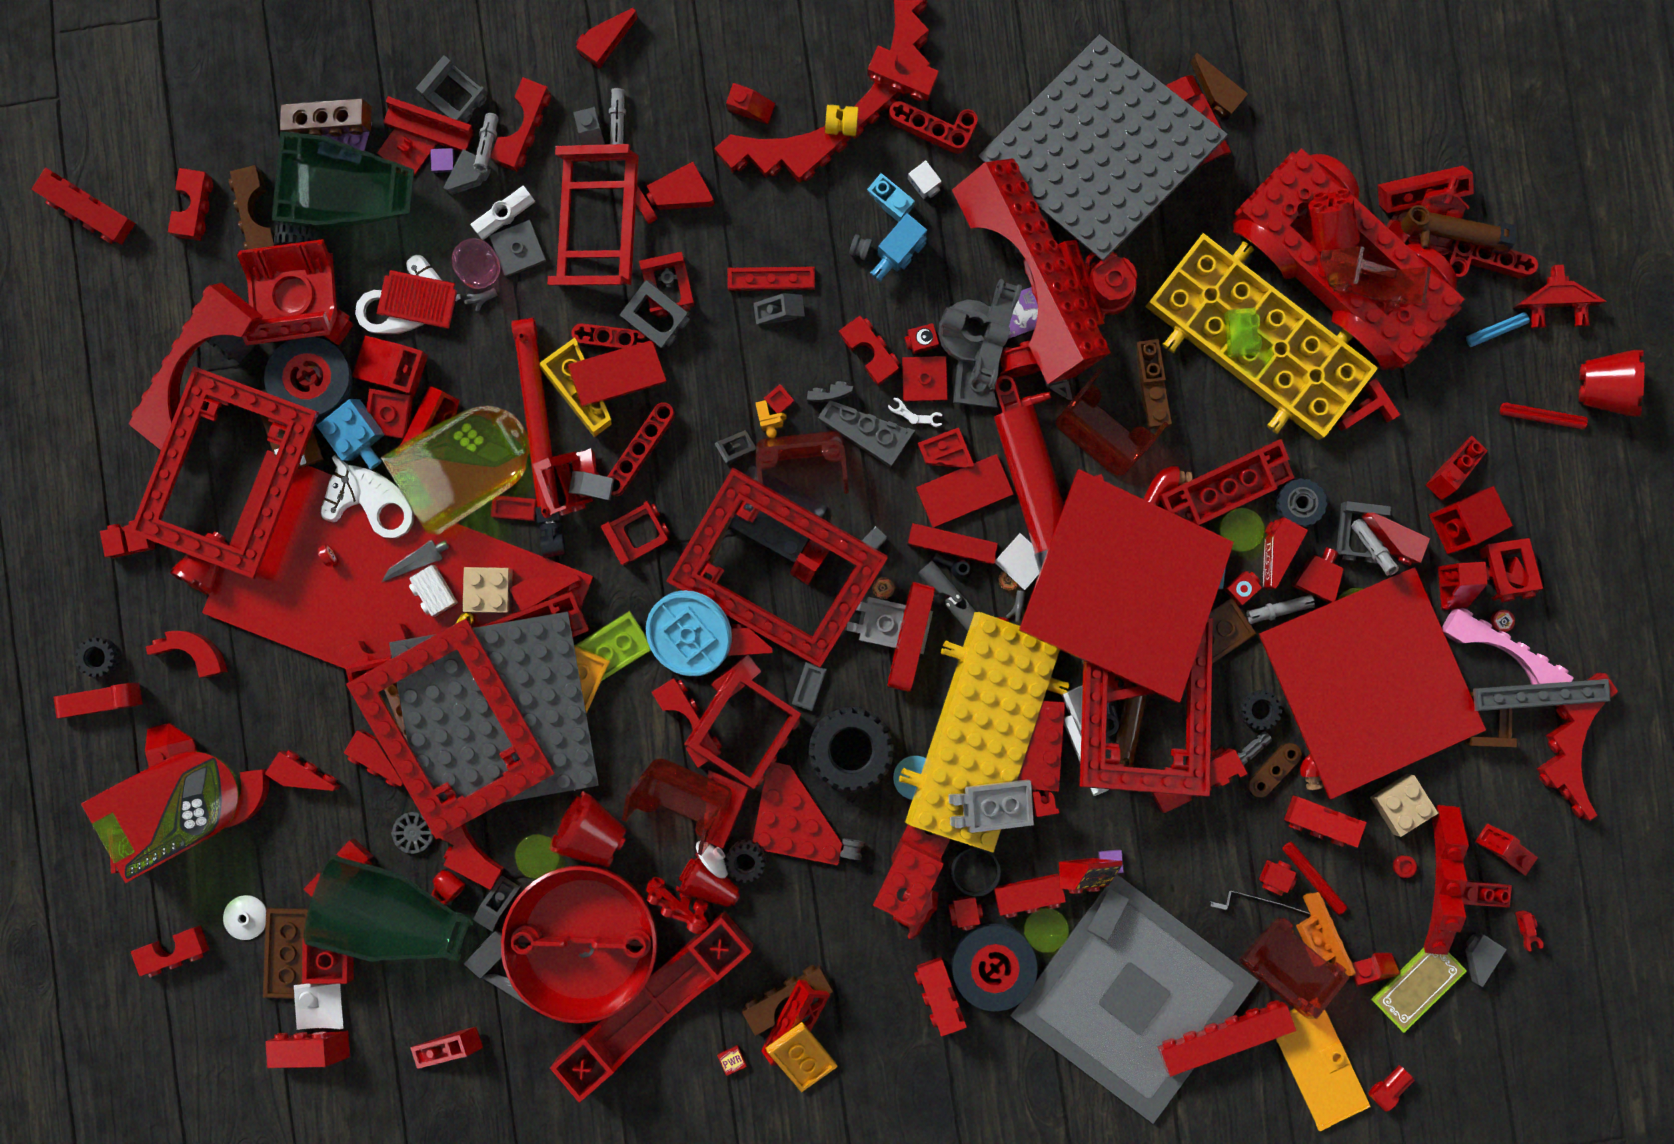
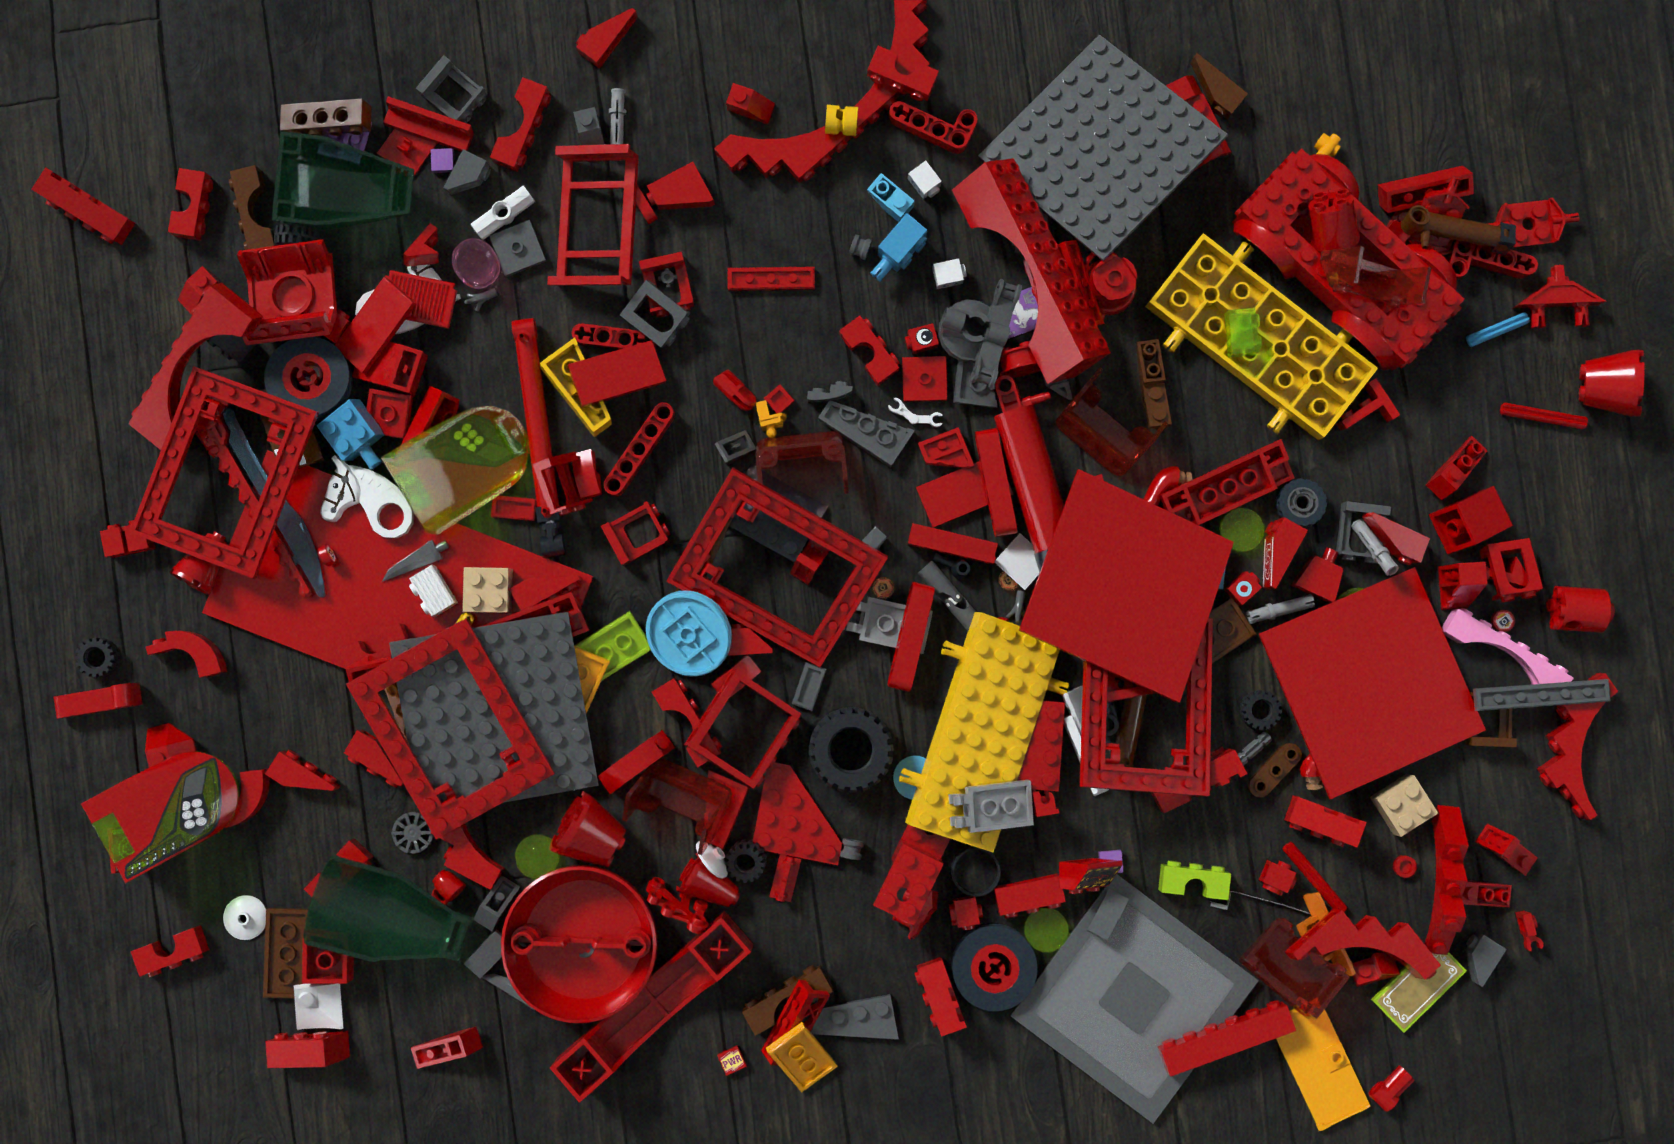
(194, 287): none -> red slope
(216, 438): none -> piece
(375, 325): none -> red tile
(421, 249): none -> red slope
(487, 136): light grey pin -> none
(591, 485): dark grey slope -> none
(636, 761): none -> red arch
(735, 390): none -> red arm
(779, 309): dark grey slope -> none
(785, 878): none -> red hinge
(858, 1018): none -> dark grey wing
(948, 273): none -> white brick
(996, 482): none -> red beam
(1175, 877): none -> lime arch
(1328, 144): none -> light orange plate
(1338, 932): none -> red arch
(1546, 221): none -> red plate
(1580, 609): none -> red cylinder

